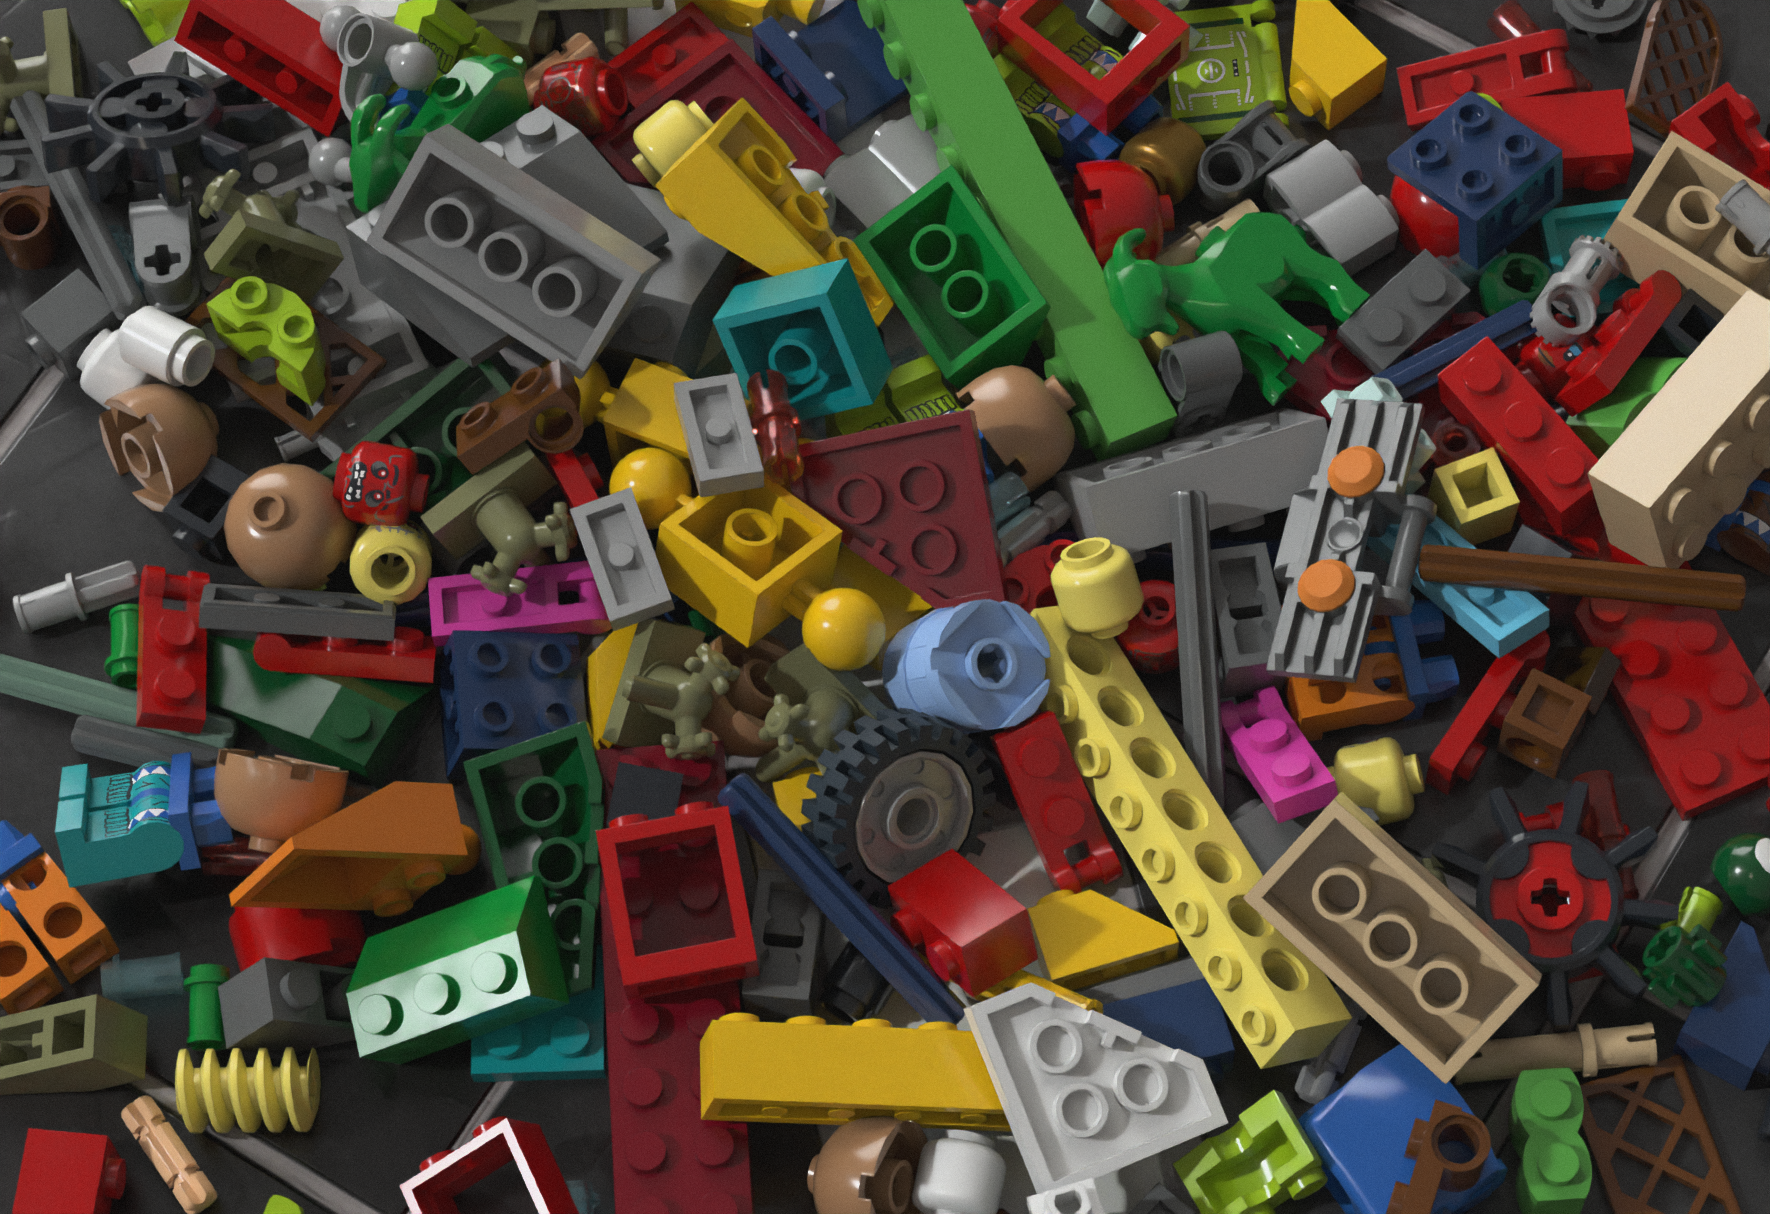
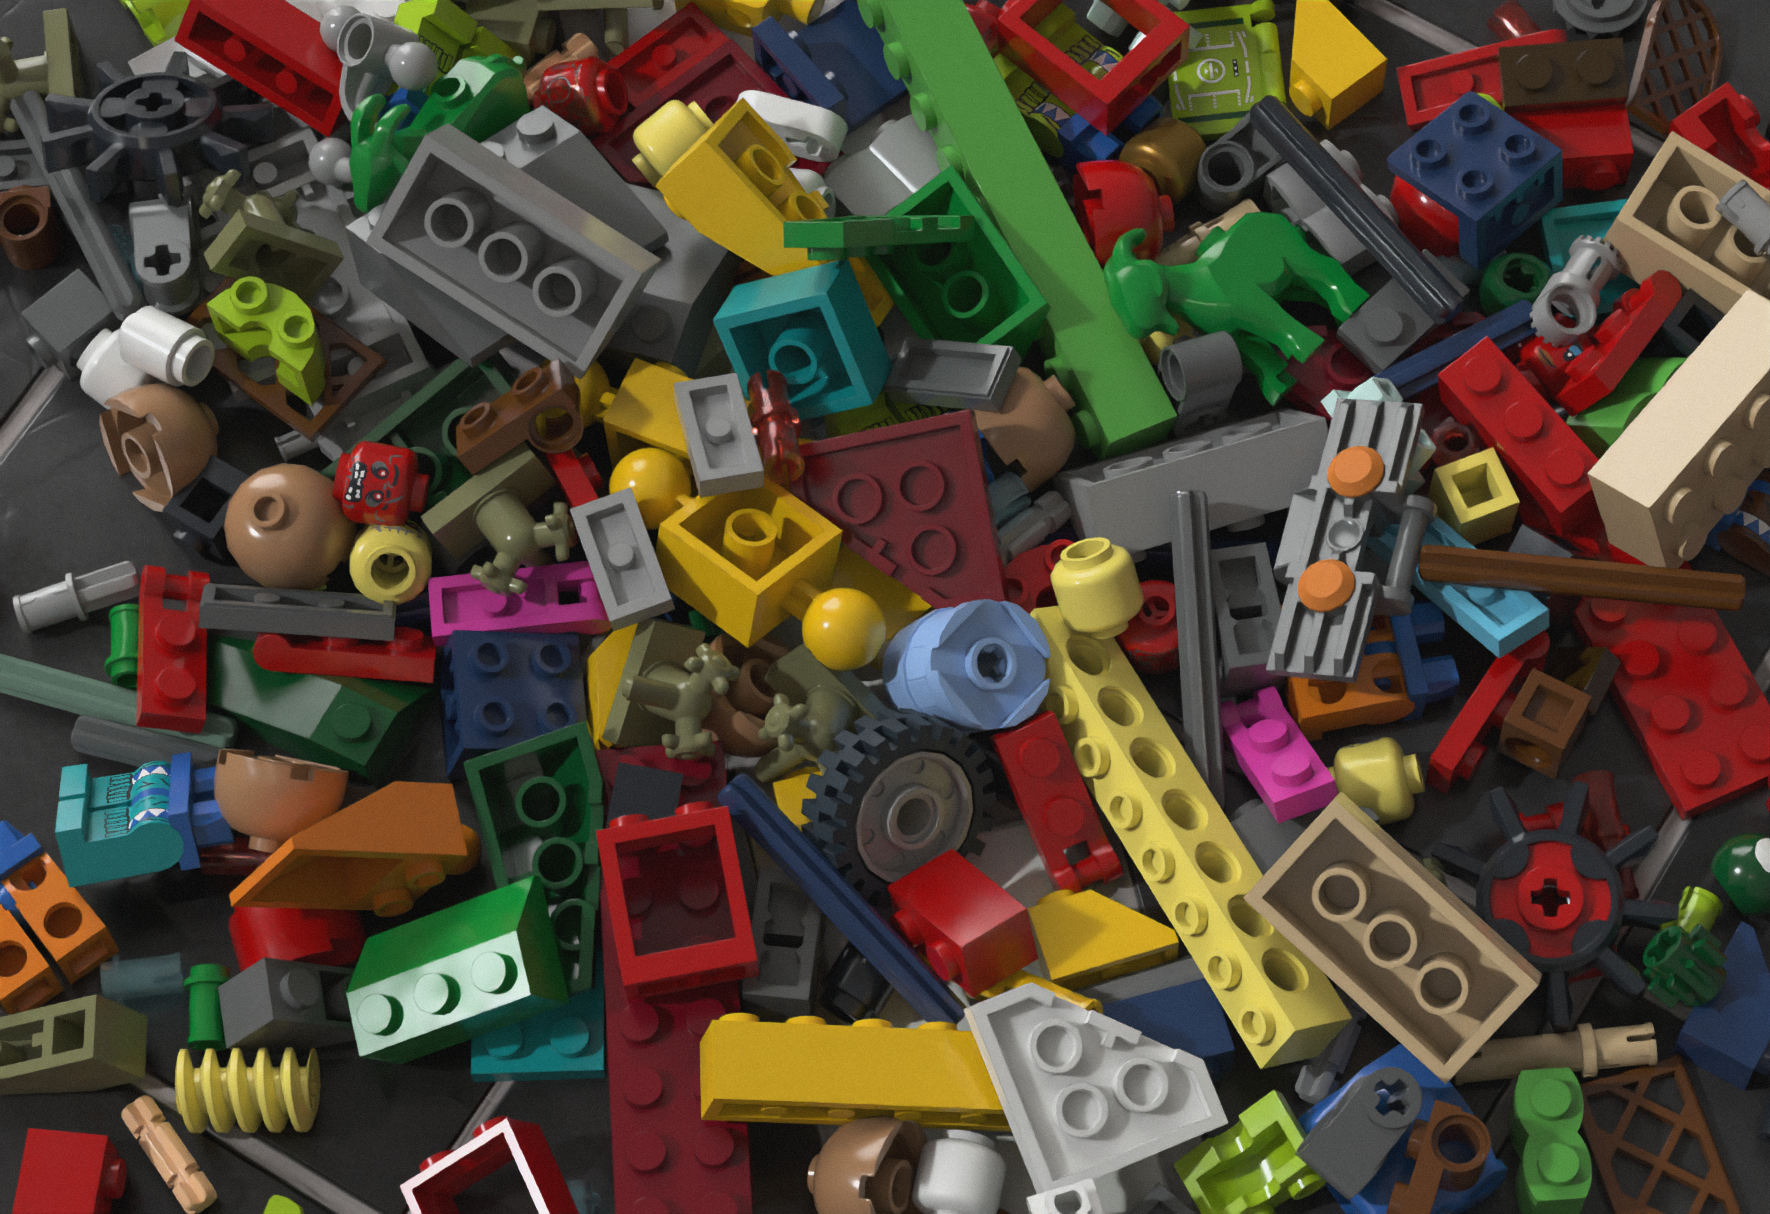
(805, 128): none -> white beam
(873, 234): none -> green wing
(952, 374): none -> dark grey tile
(1354, 1137): none -> dark grey piece
(1356, 210): none -> black axle
(1562, 75): none -> dark brown plate

